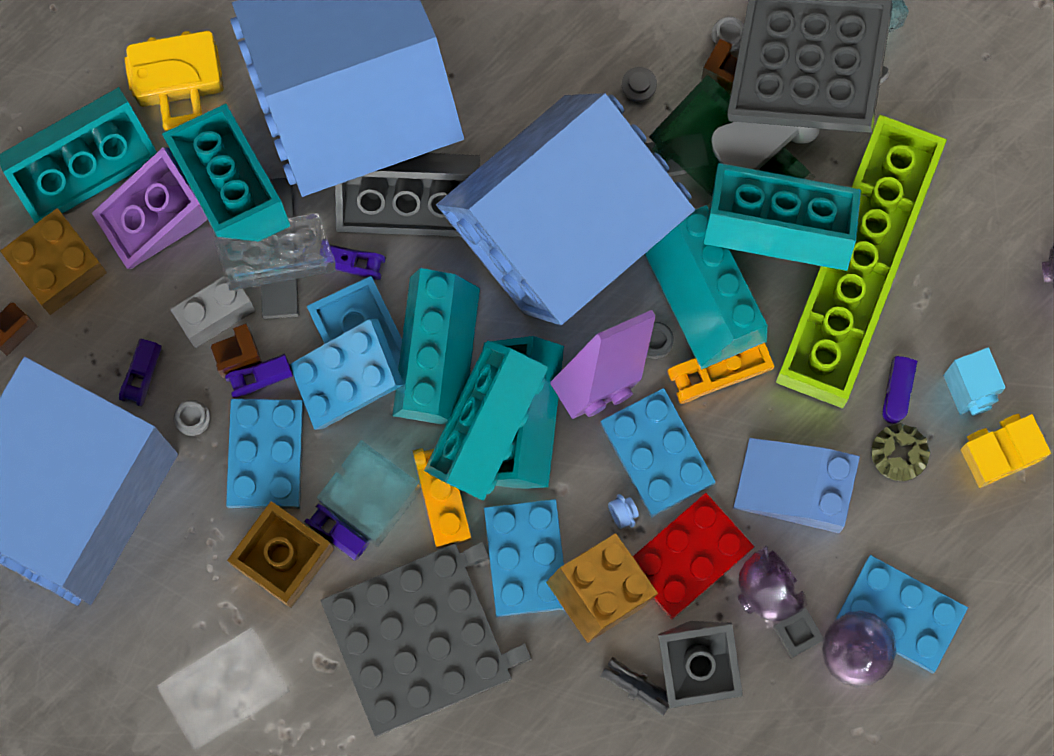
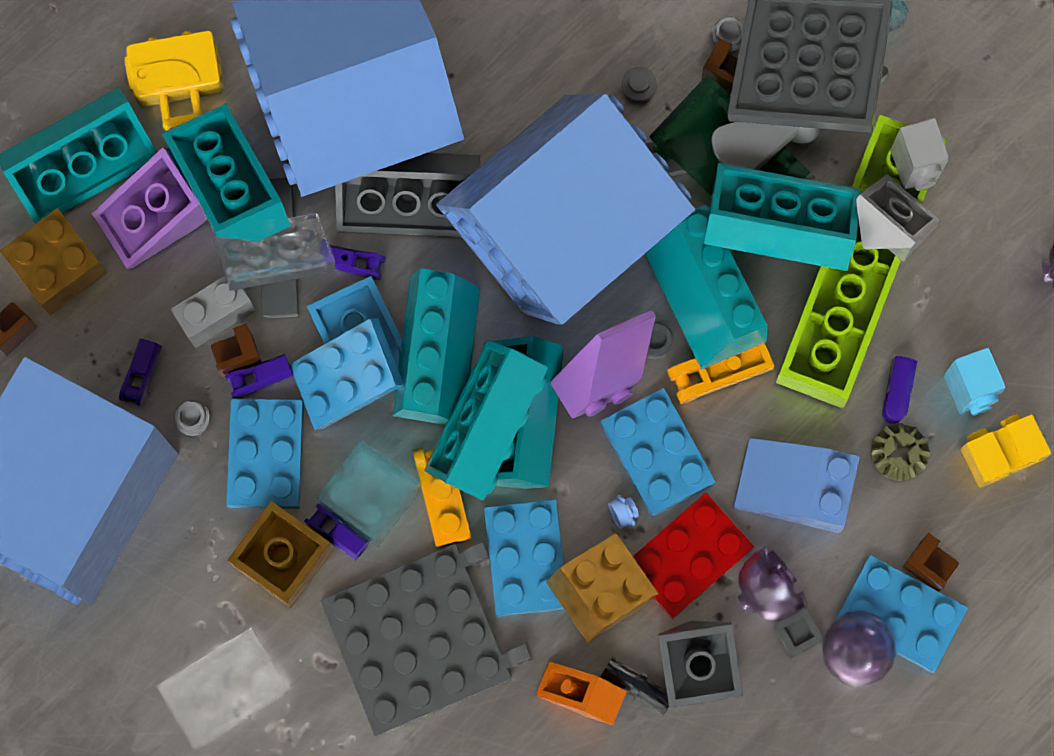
(581, 693): none -> orange slope
(893, 218): none -> light grey slope
(919, 154): none -> light grey brick
(931, 563): none -> reddish brown panel

